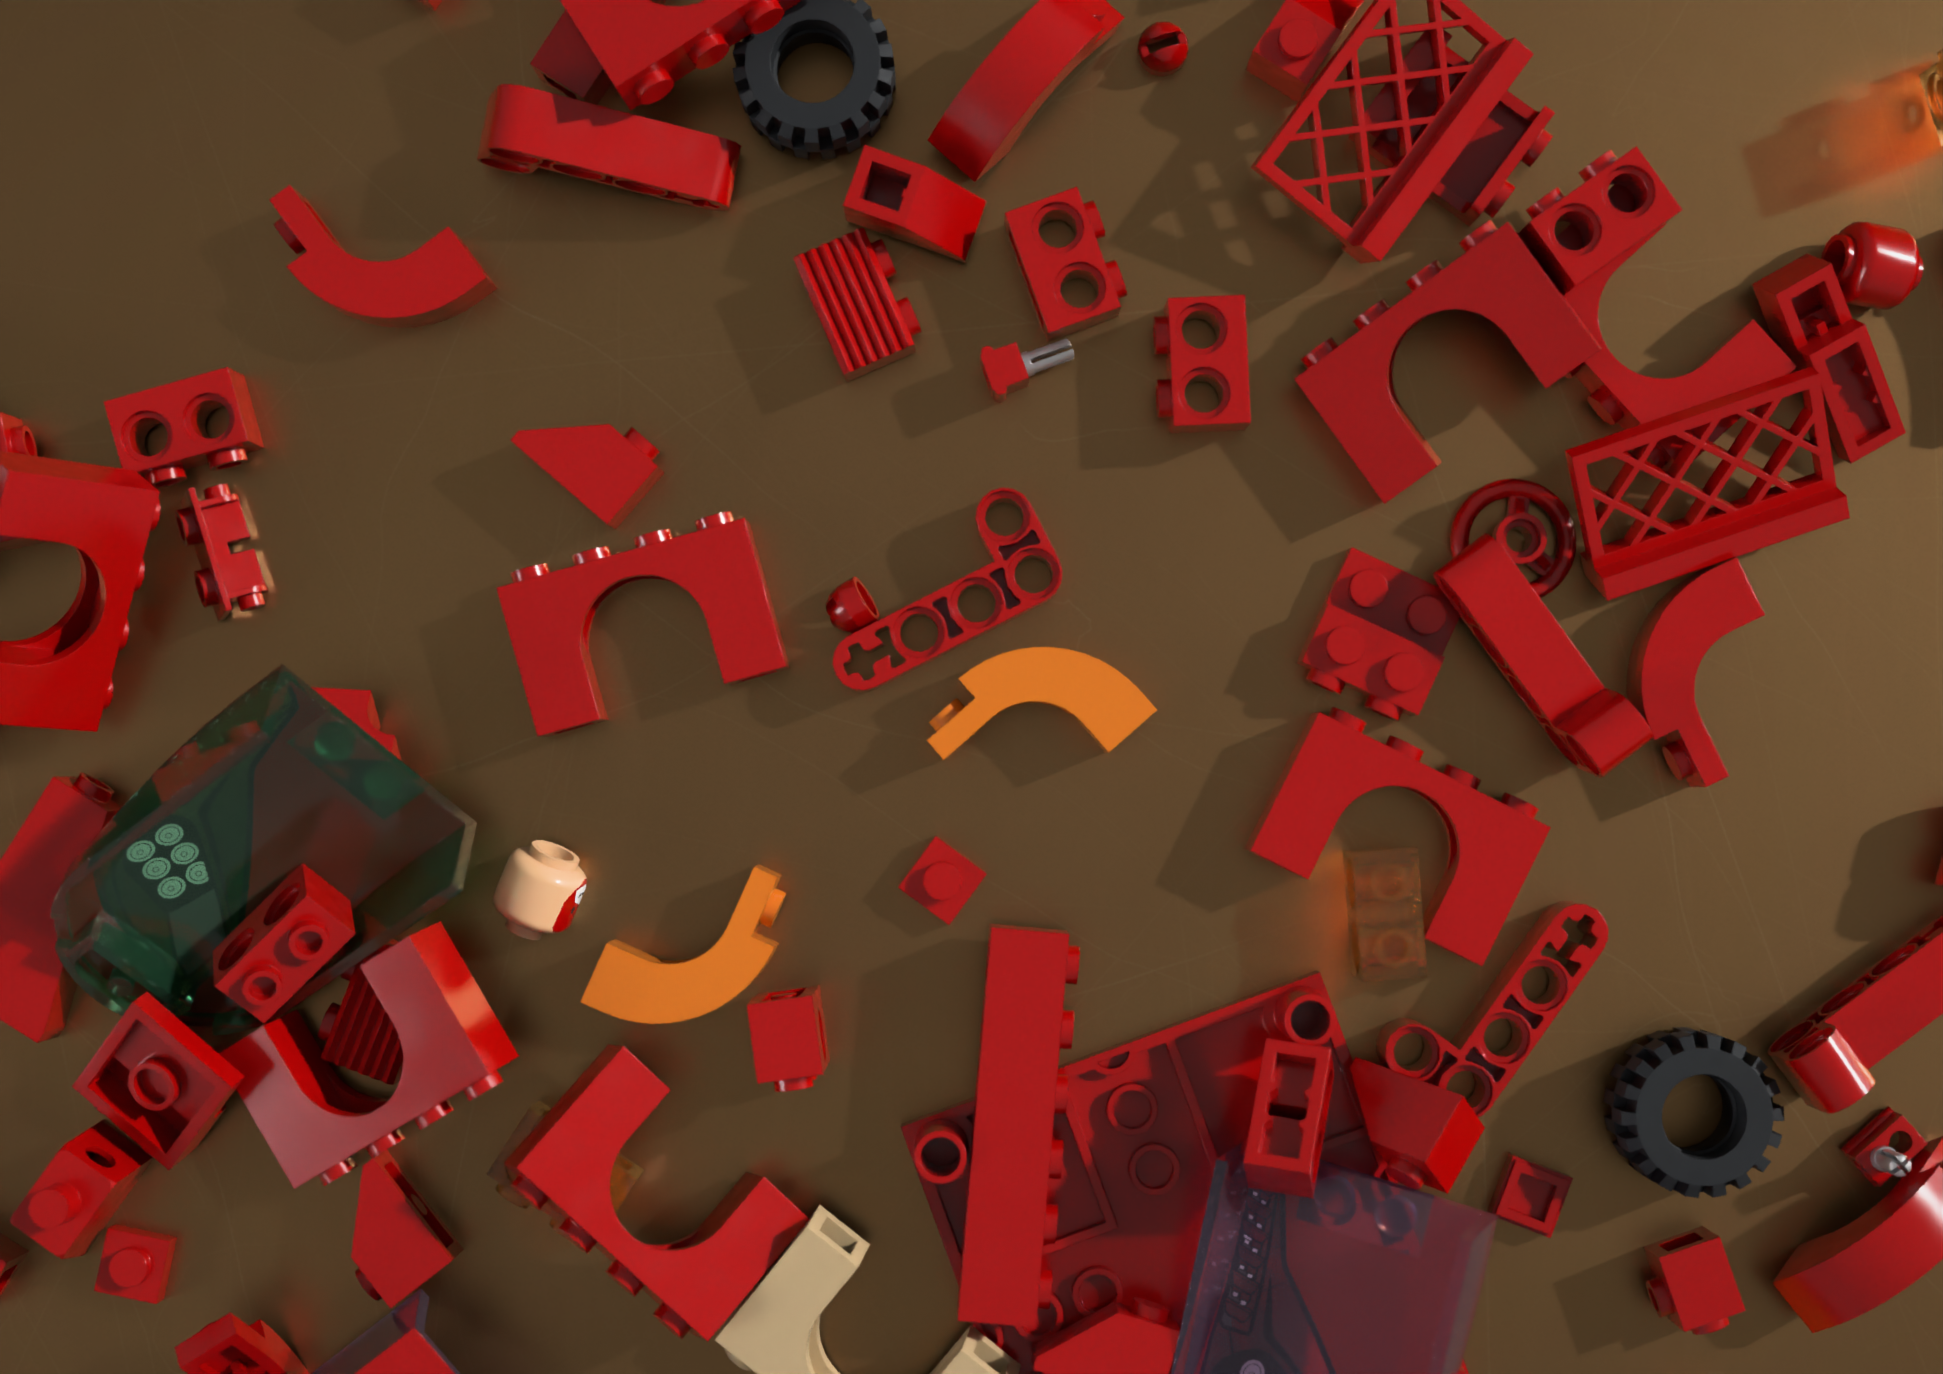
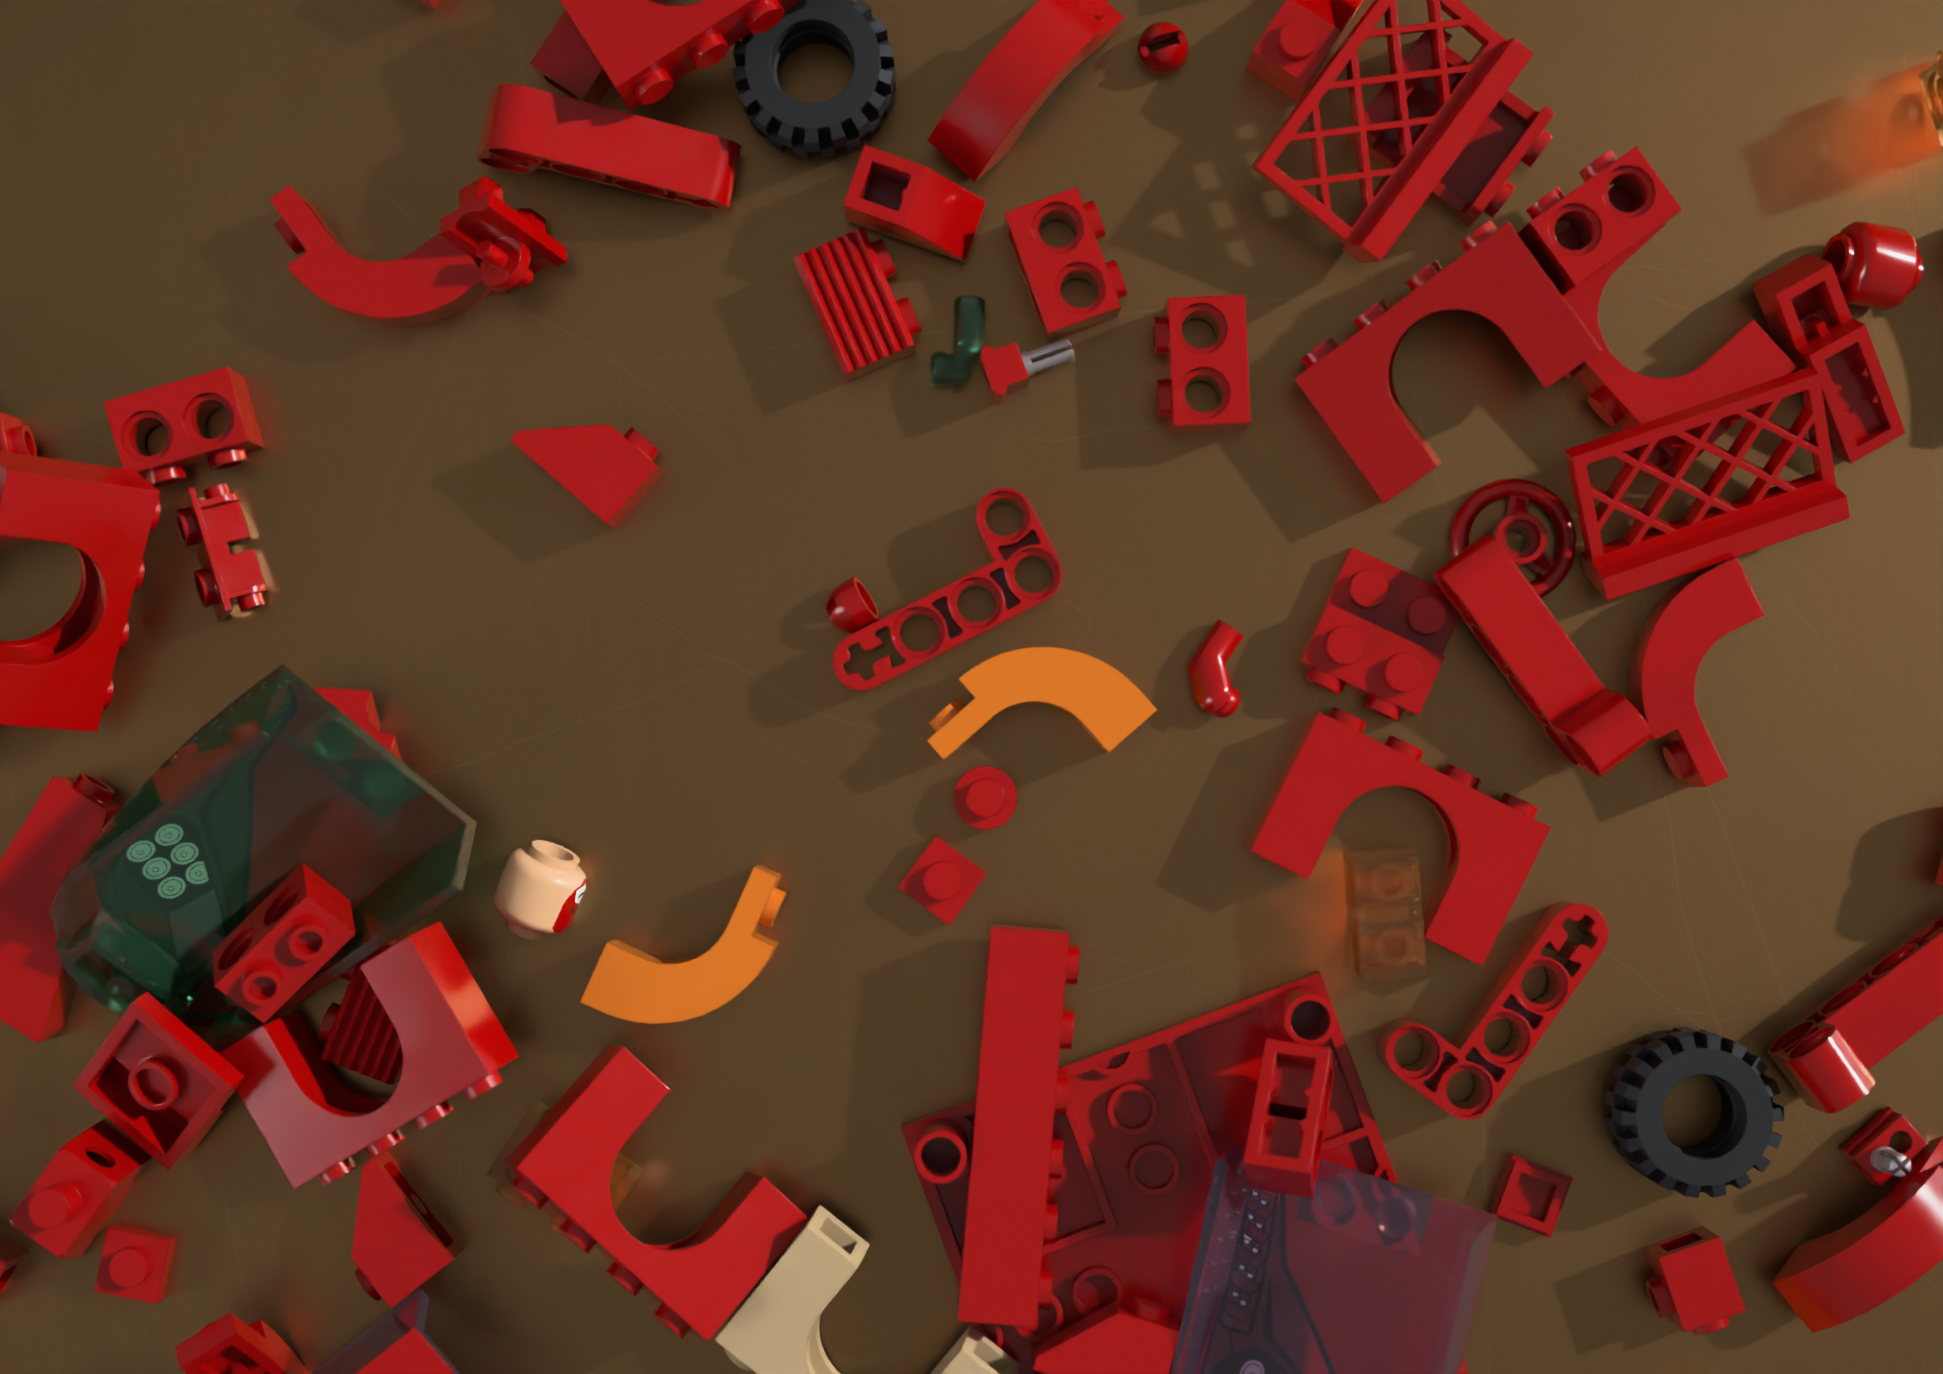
(504, 240): none -> red hips
(554, 611): red arch -> none
(788, 1037): red brick -> none
(968, 341): none -> clear green arm
(985, 797): none -> red plate
(1209, 672): none -> red arm
(1415, 1126): red slope -> none

